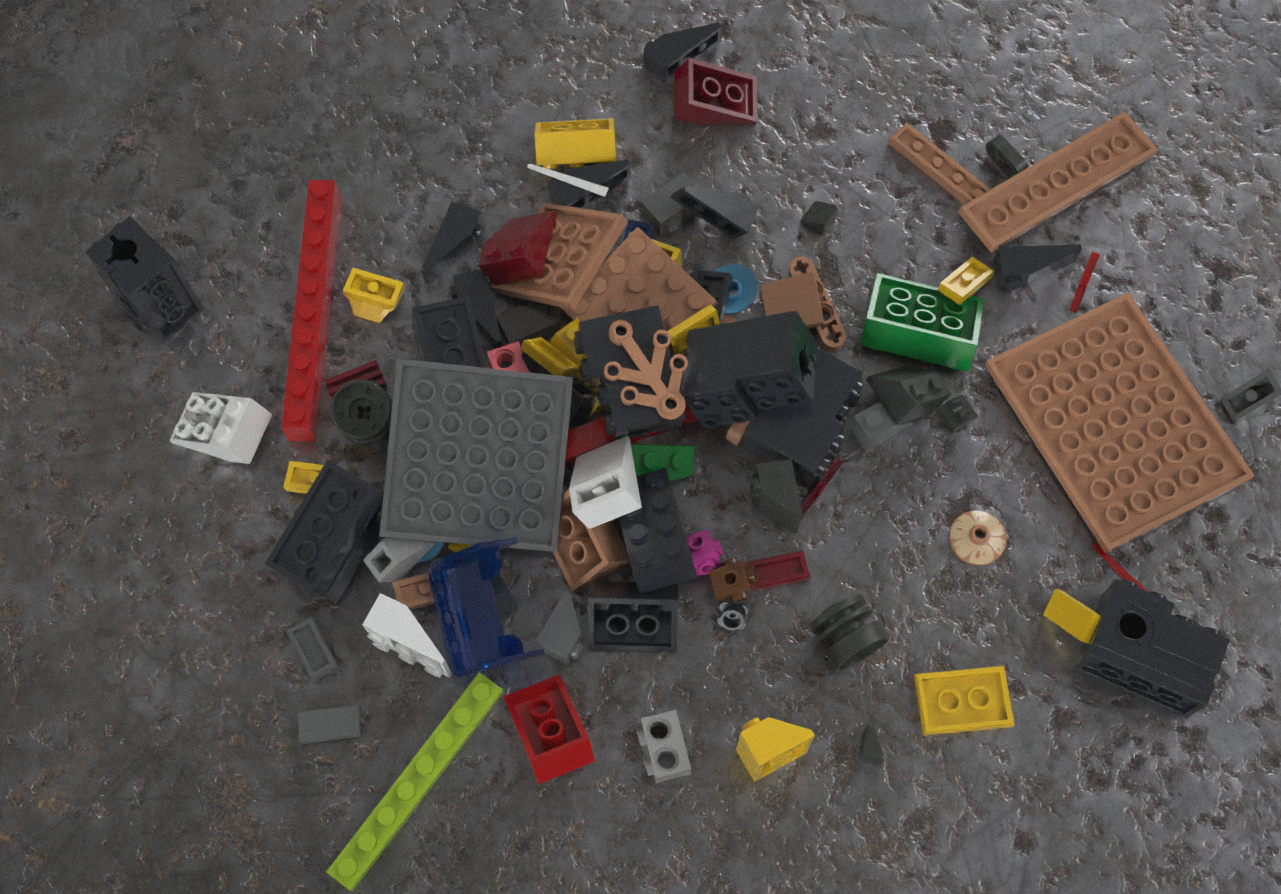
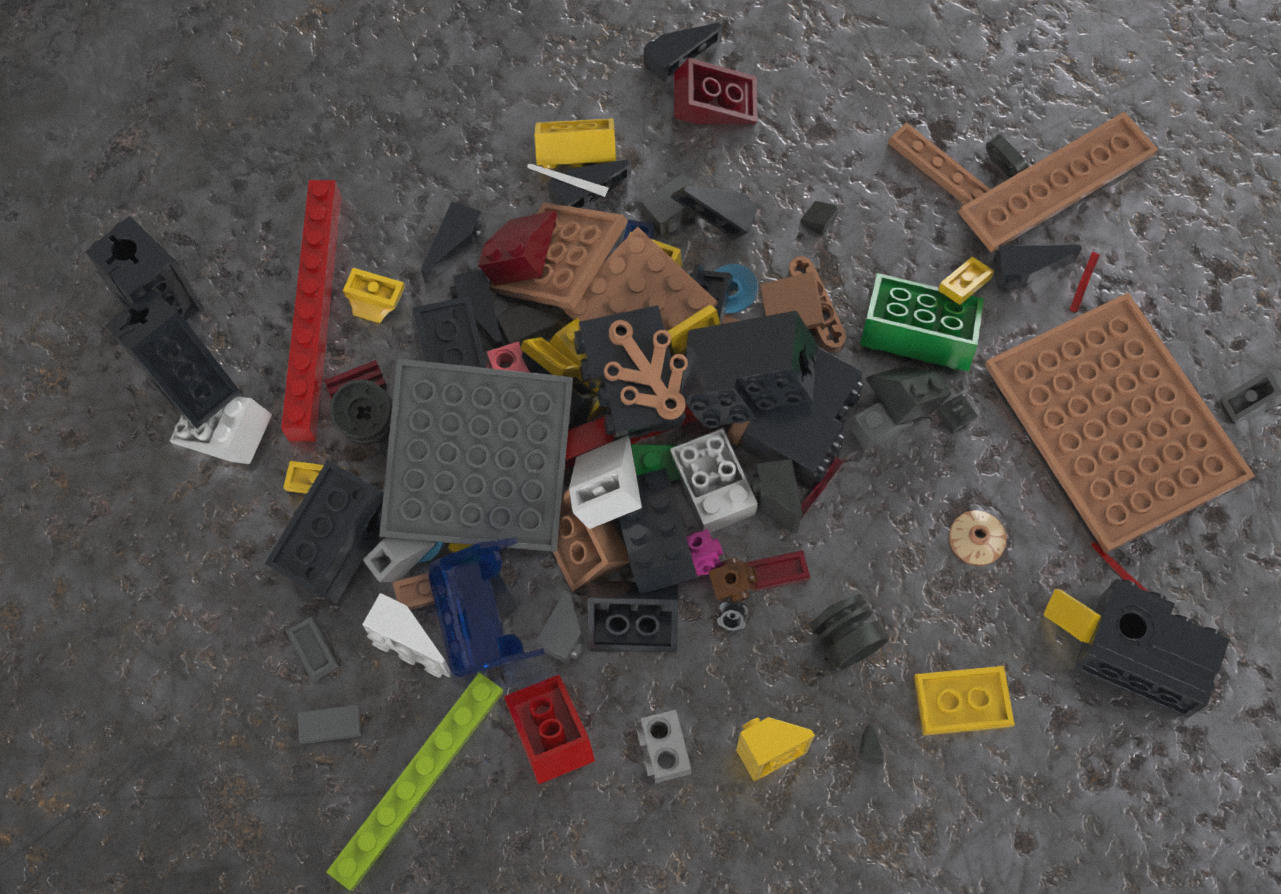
(173, 358): none -> black piece
(714, 481): none -> white slope

